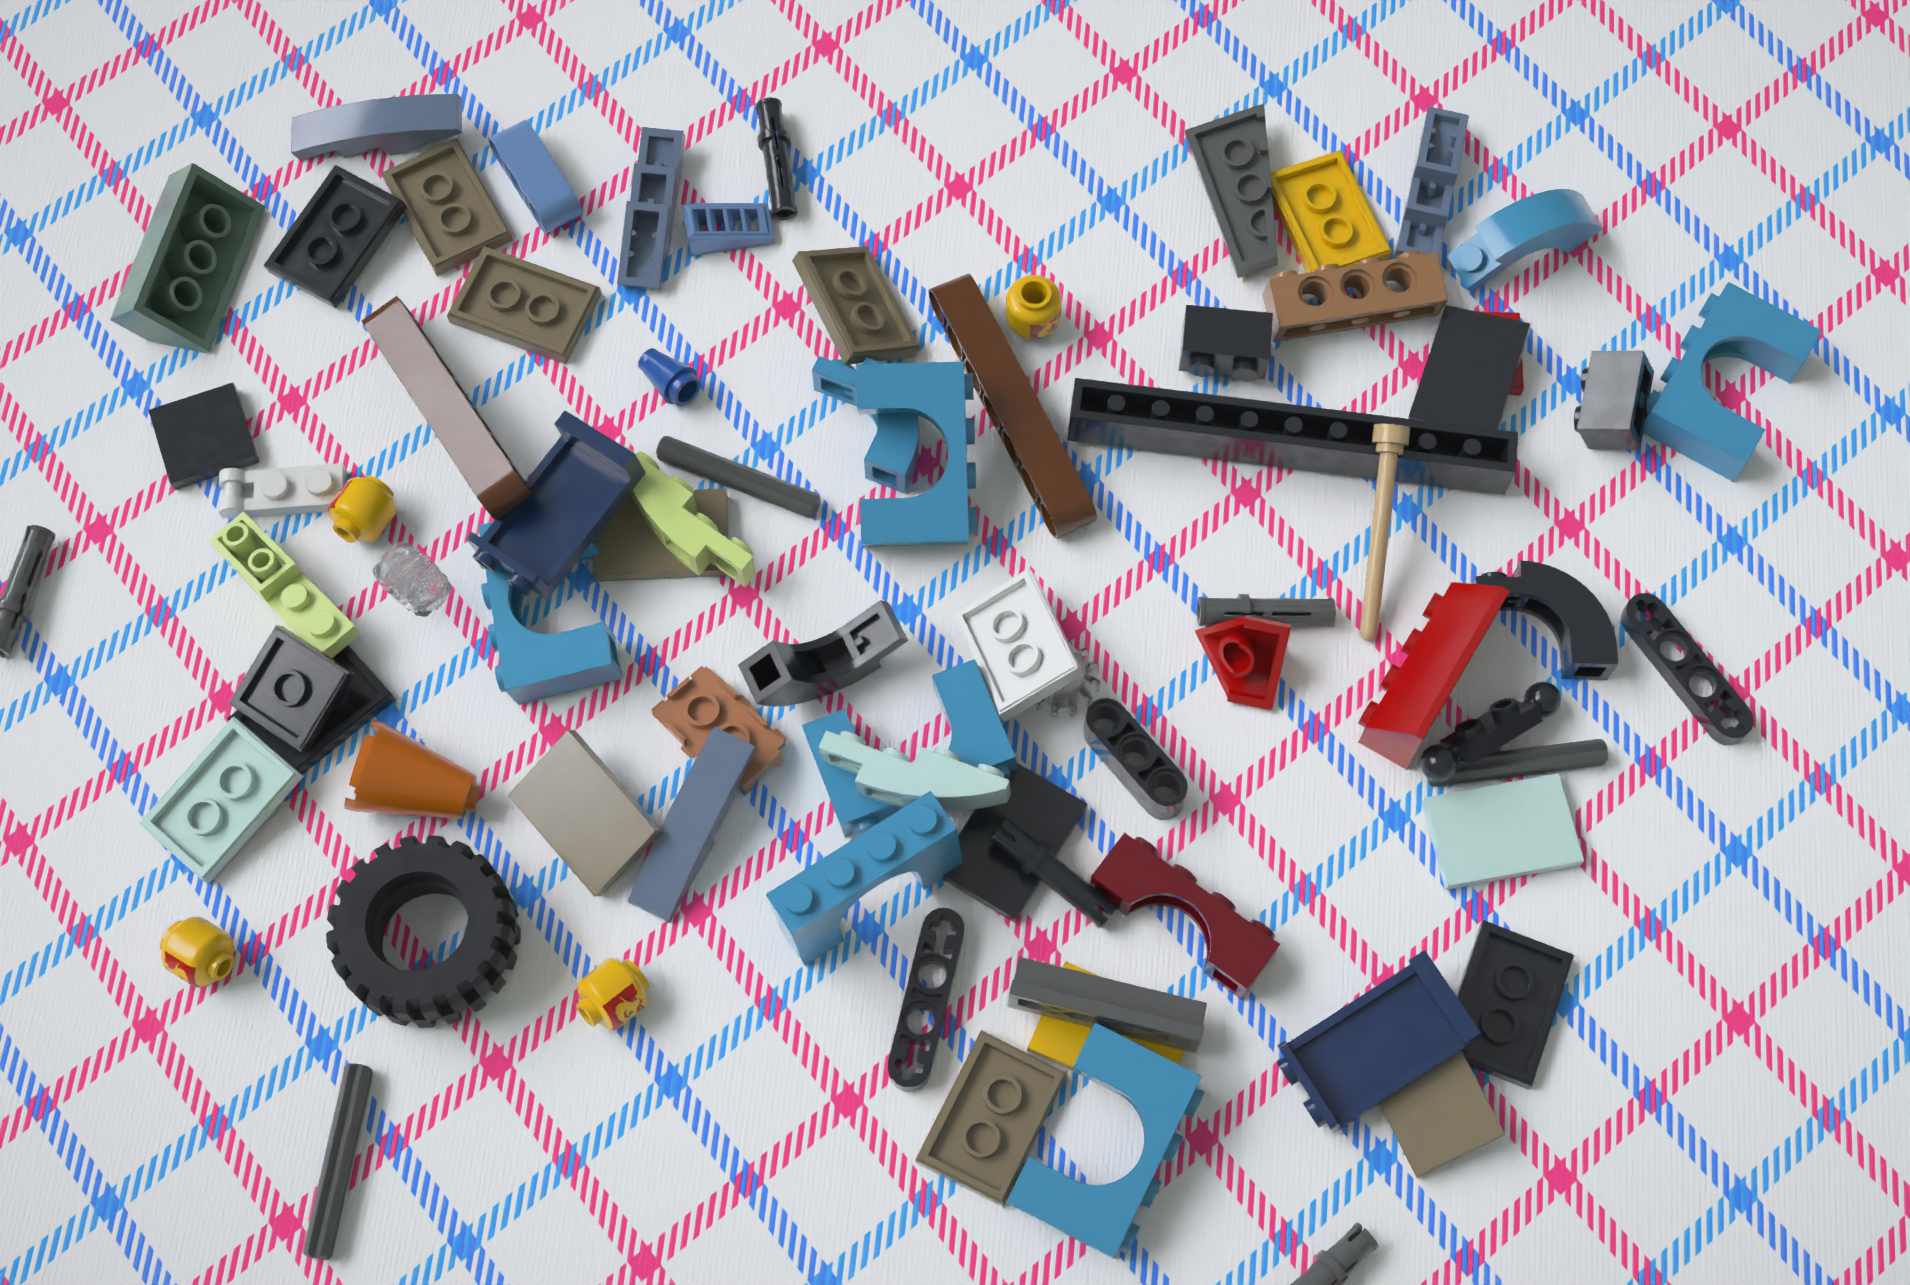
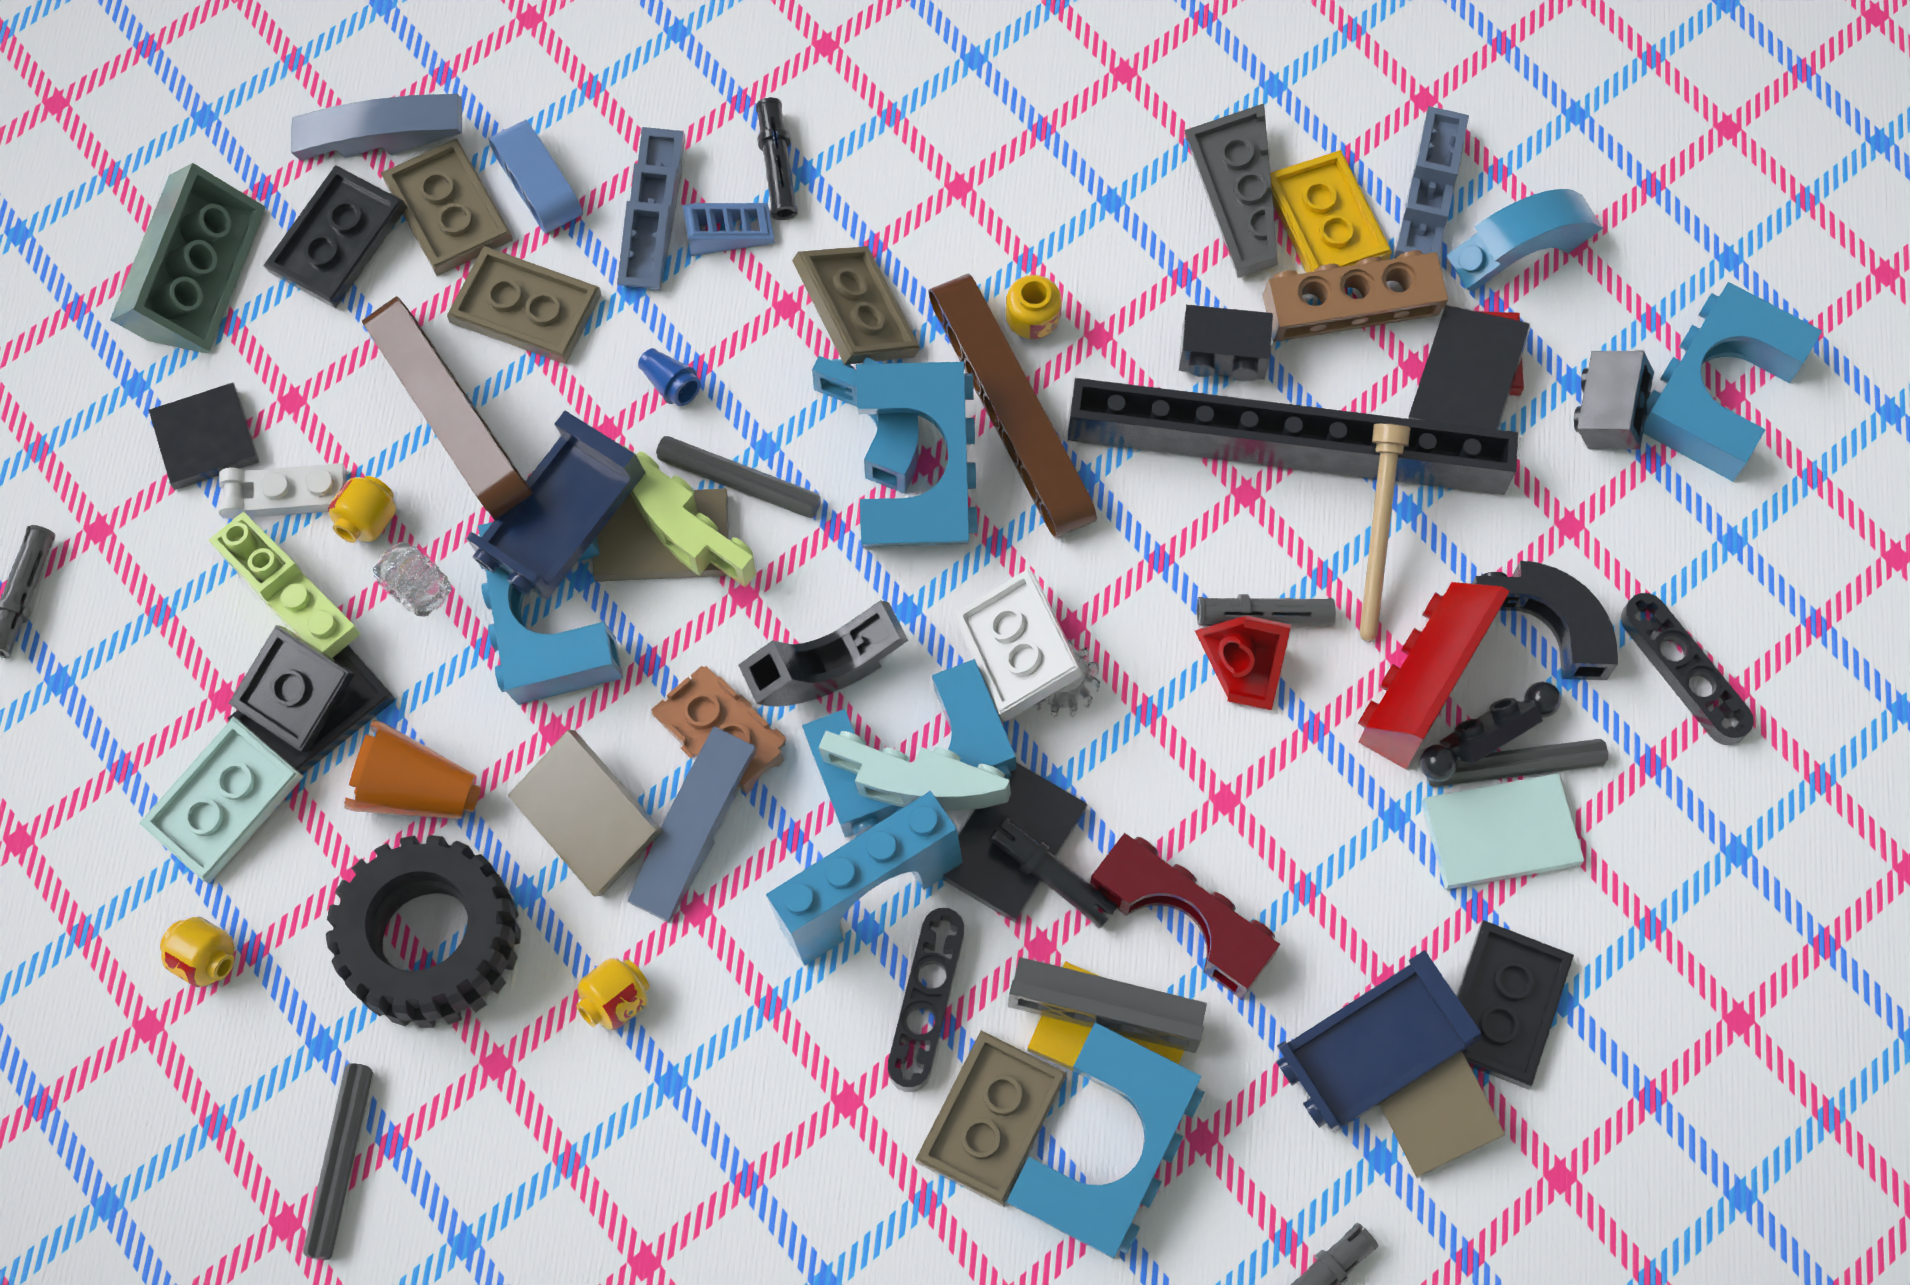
(1131, 737): black beam -> none

